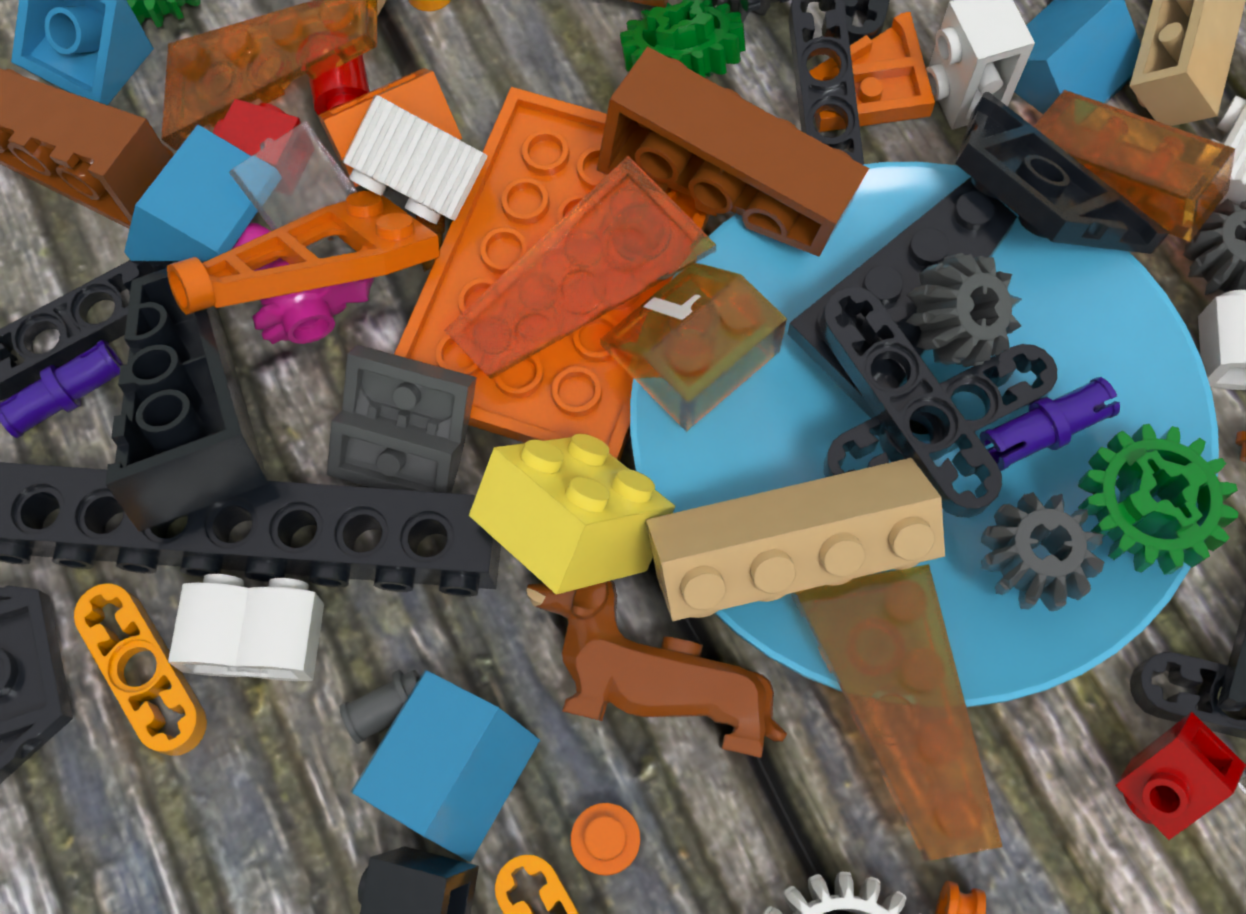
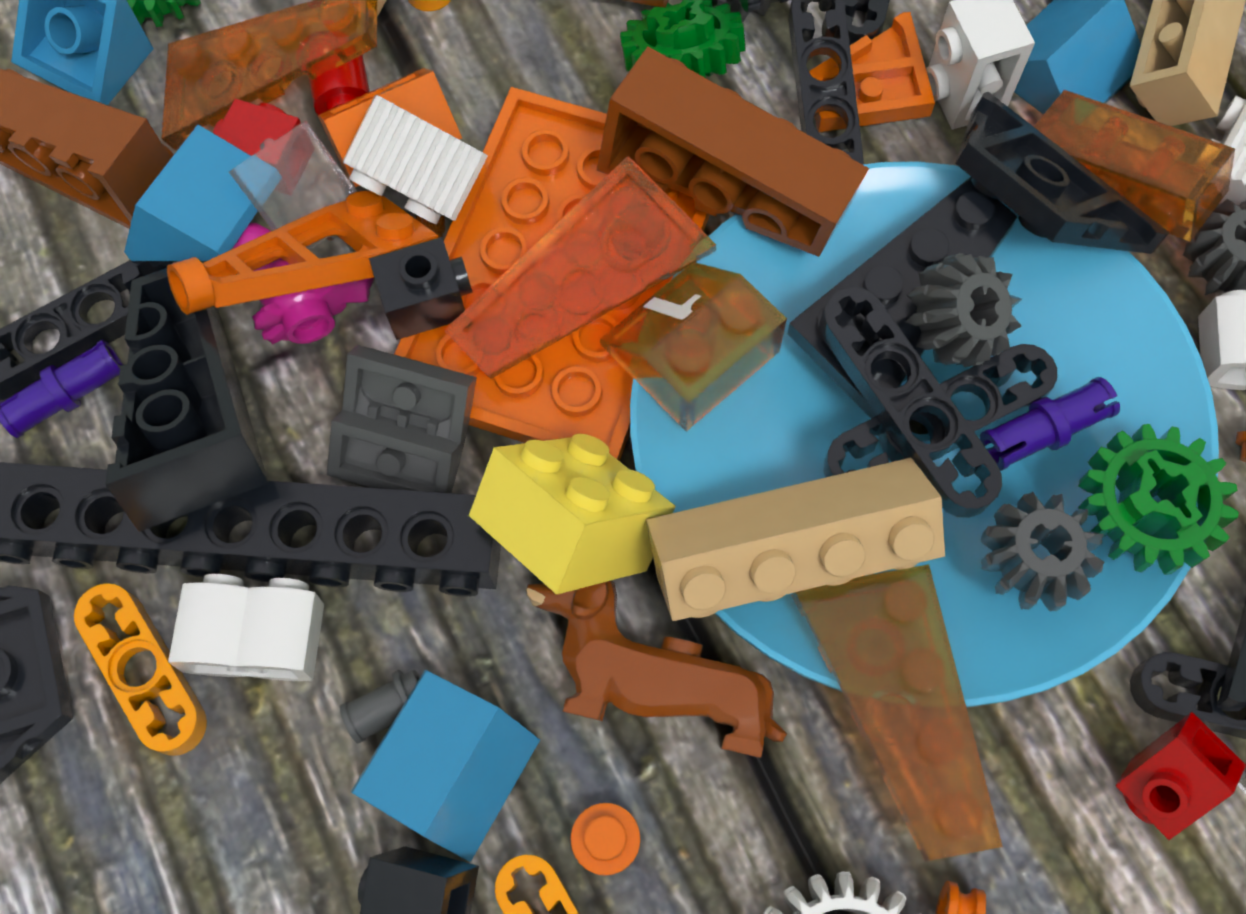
(420, 287): none -> black brick

